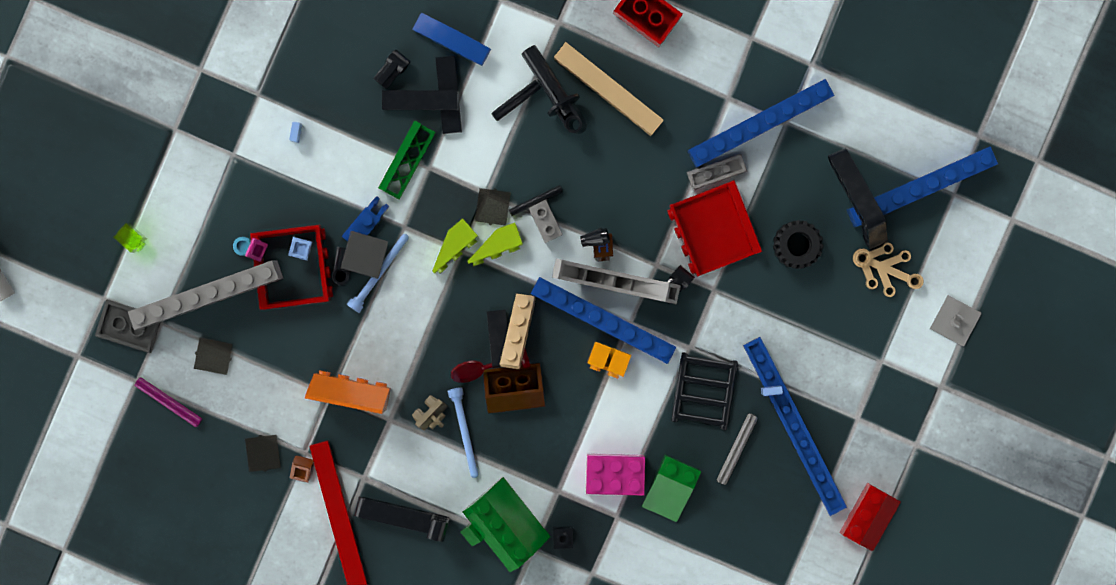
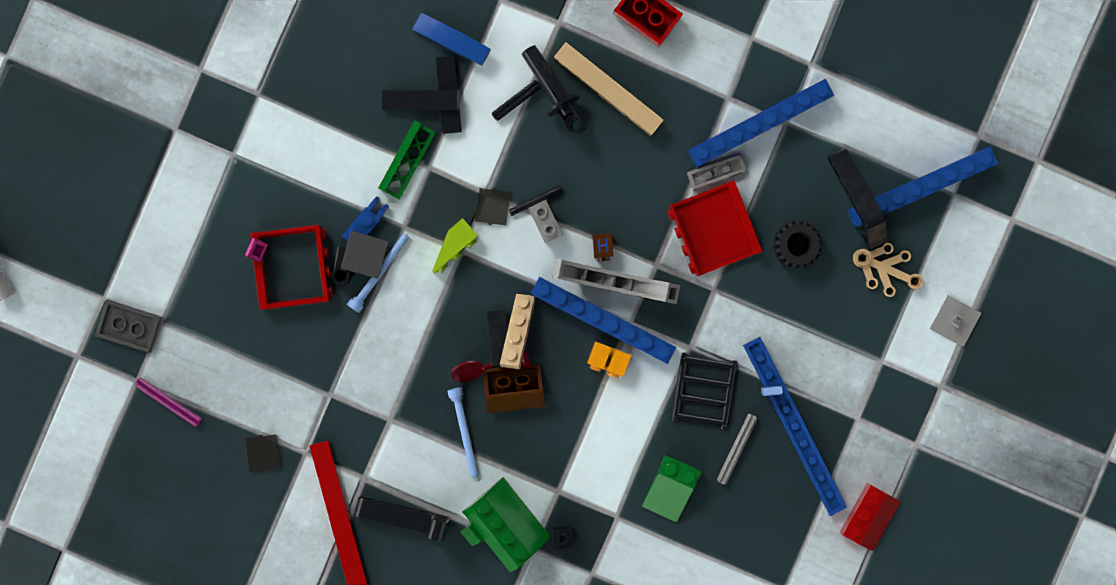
(130, 238): clear neon green brick -> none
(205, 295): light grey brick -> none
(213, 356): clear smoke piece -> none
(241, 245): medium azure tile -> none
(295, 132): light blue tile -> none
(300, 248): light blue tile -> none
(301, 468): dark orange slope -> none
(348, 392): orange slope -> none
(395, 65): black piece -> none
(433, 416): dark tan hips -> none
(501, 240): lime slope -> none
(598, 237): black cone -> none
(615, 474): dark pink brick -> none
(681, 277): black piece -> none

